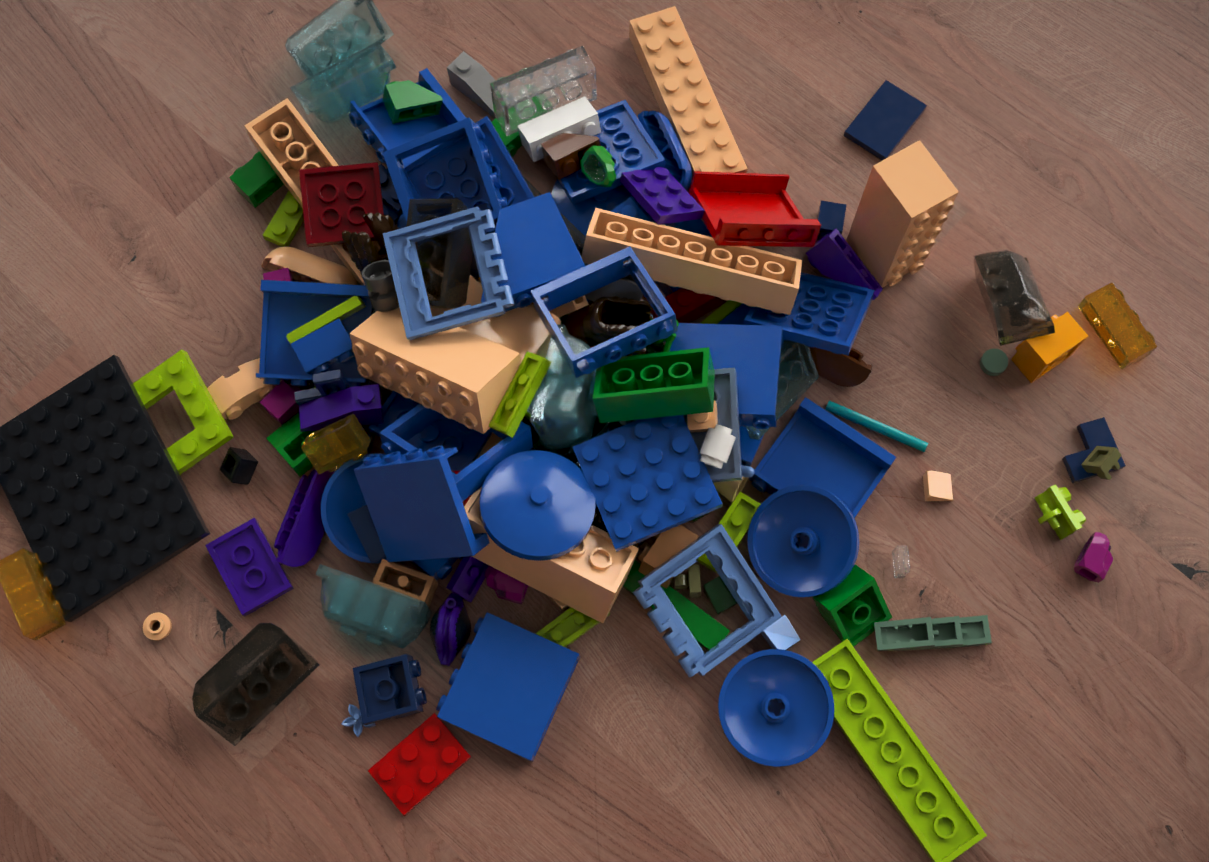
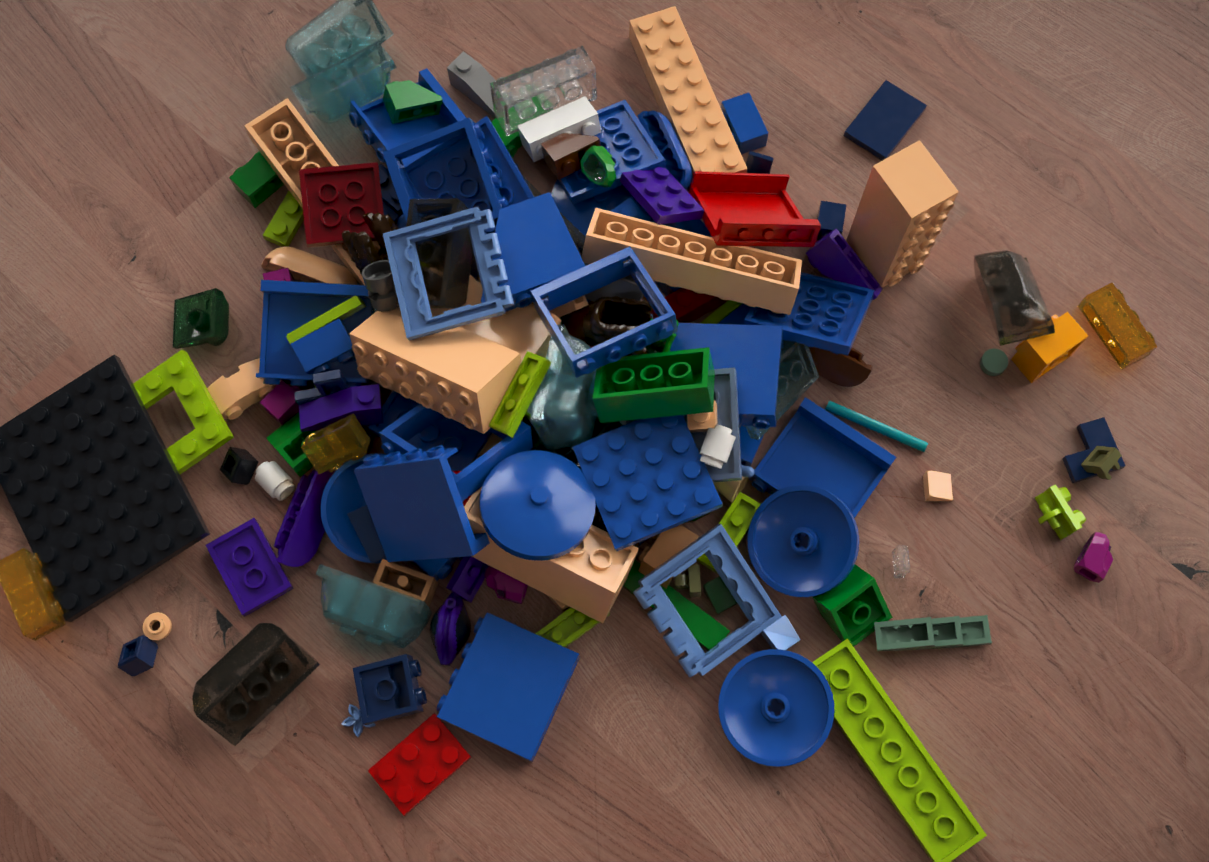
(138, 655): none -> dark blue slope
(201, 319): none -> clear green slope
(274, 480): none -> white brick
(745, 123): none -> blue brick
(759, 163): none -> dark blue slope

